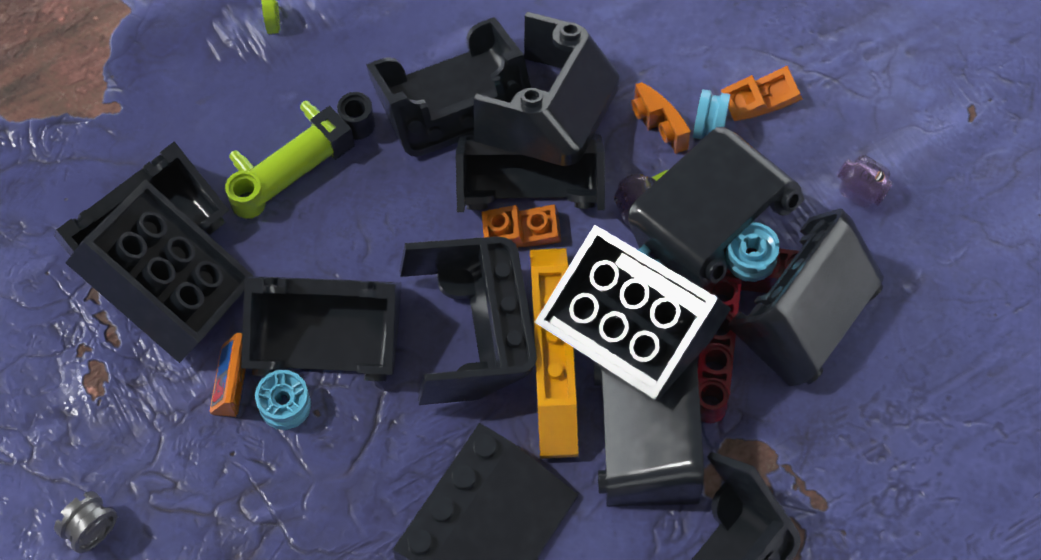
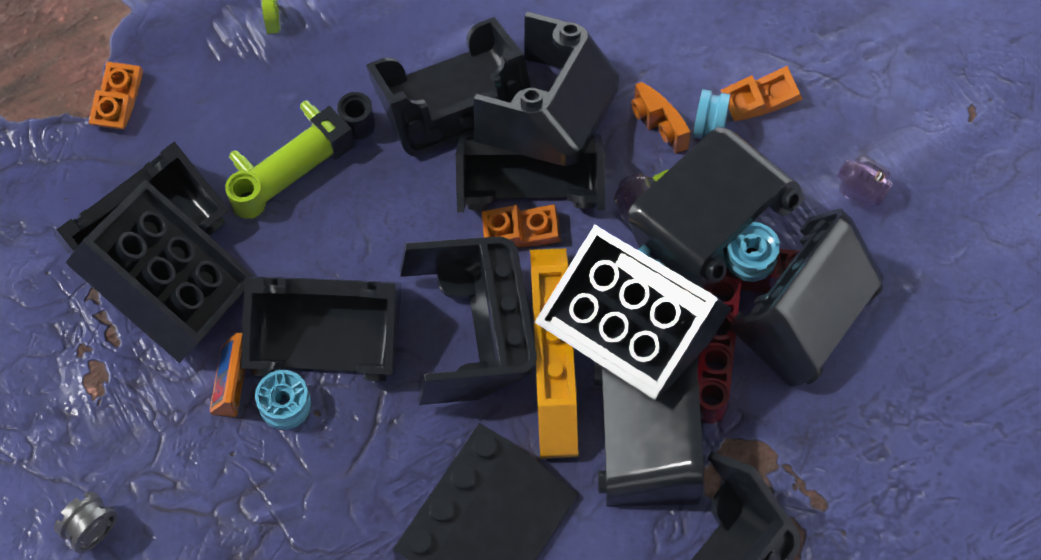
(117, 96): none -> orange slope

